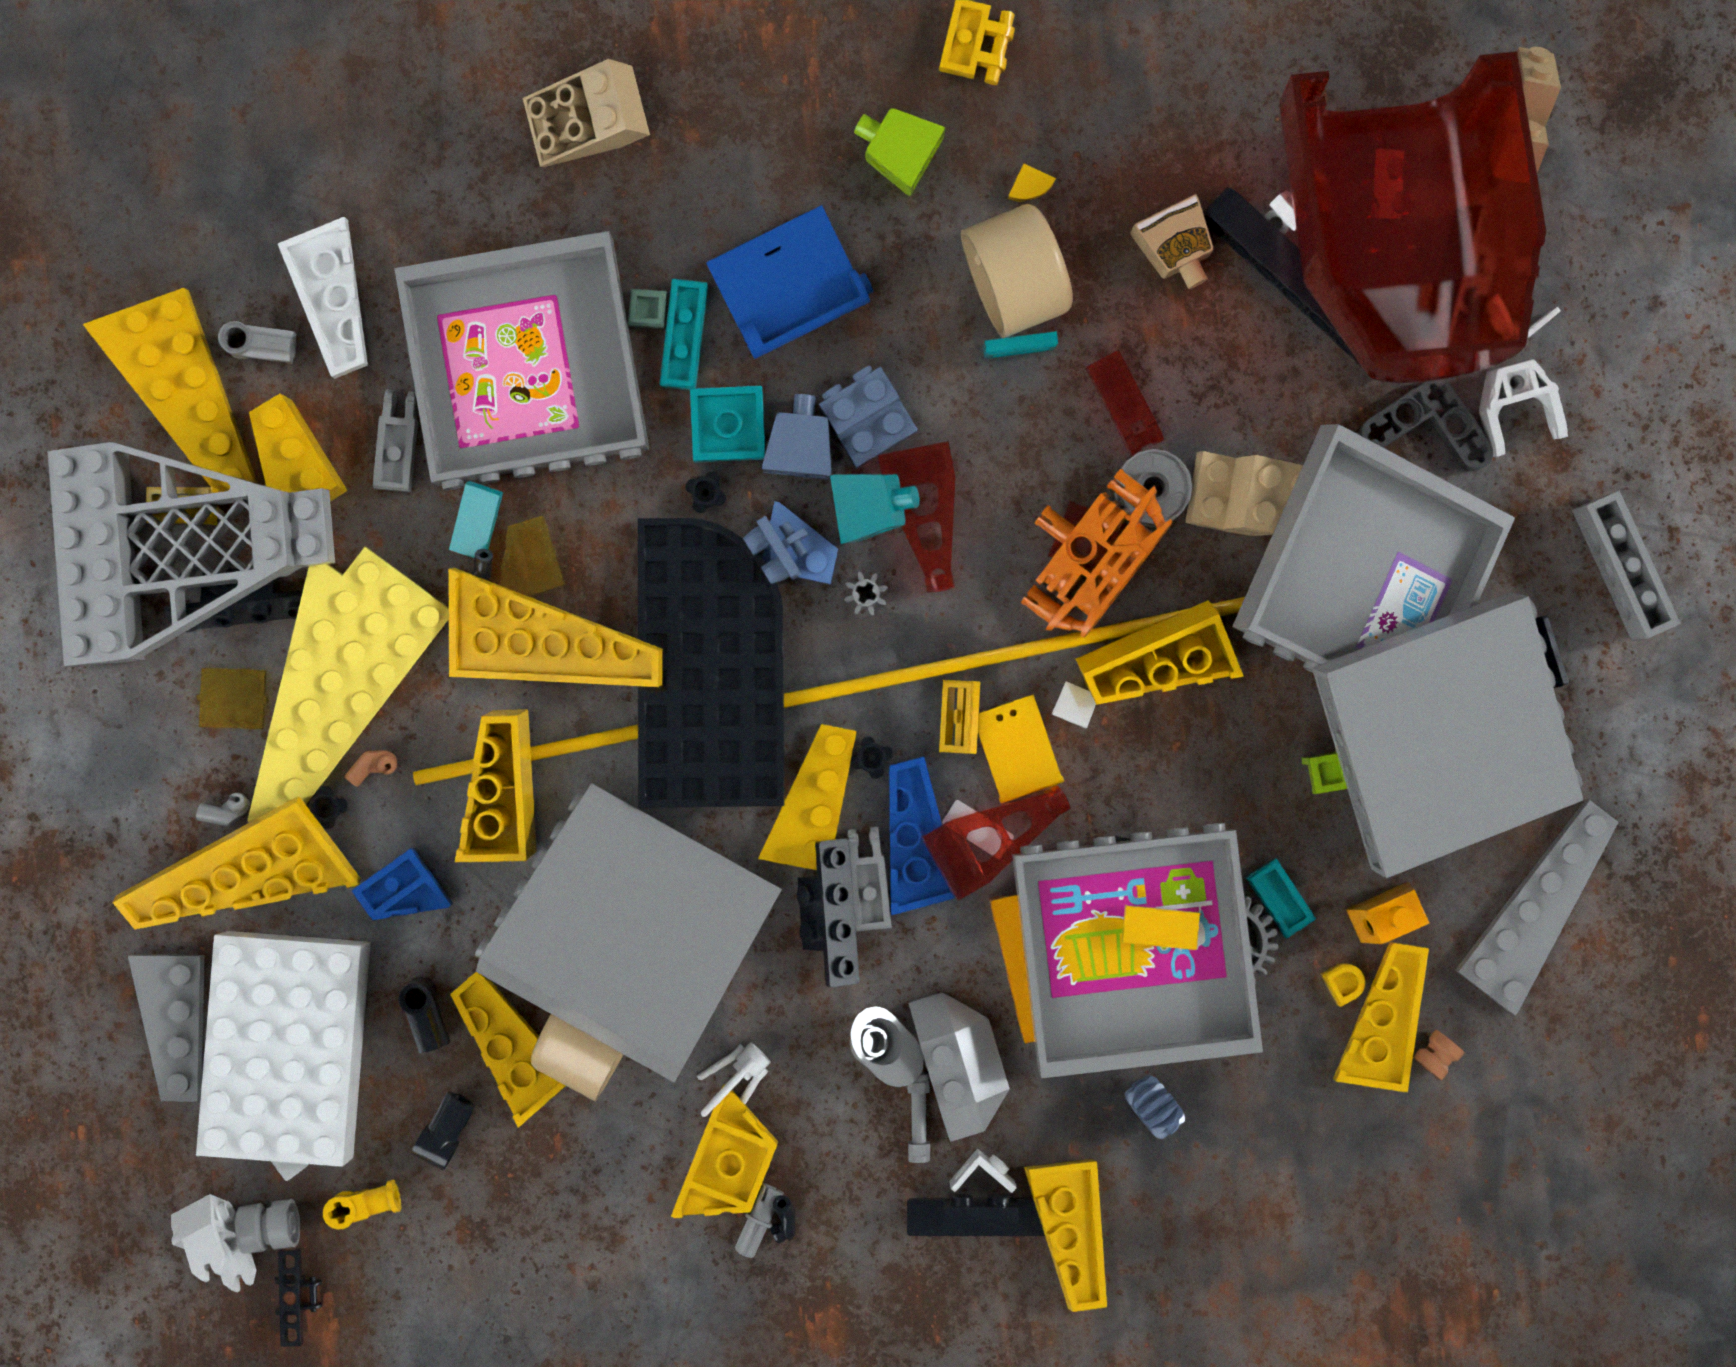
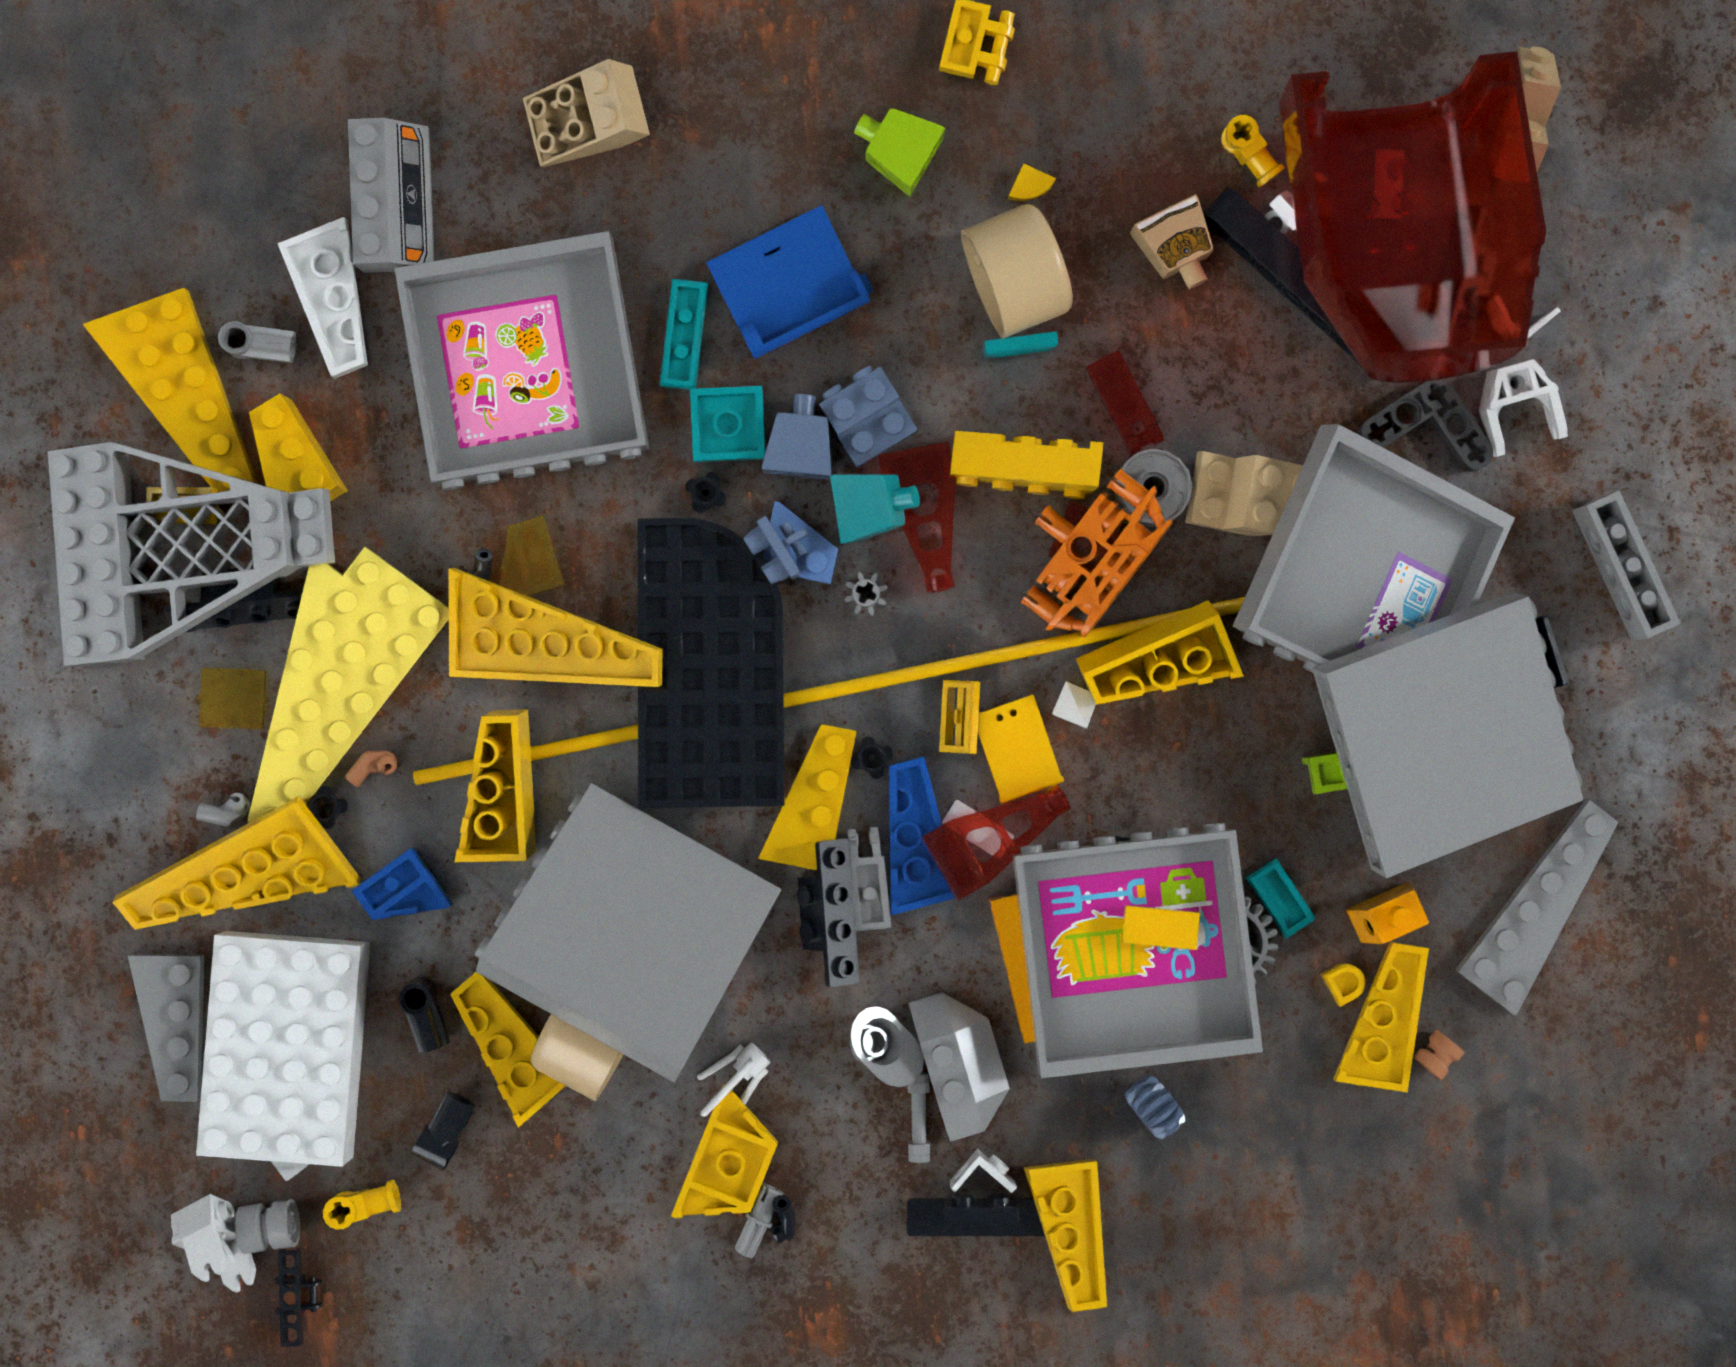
(390, 194): none -> light grey slope
(396, 445): light grey hinge -> none
(475, 519): teal tile -> none
(647, 308): sand green tile -> none
(1026, 464): none -> yellow wedge
(1250, 149): none -> yellow connector

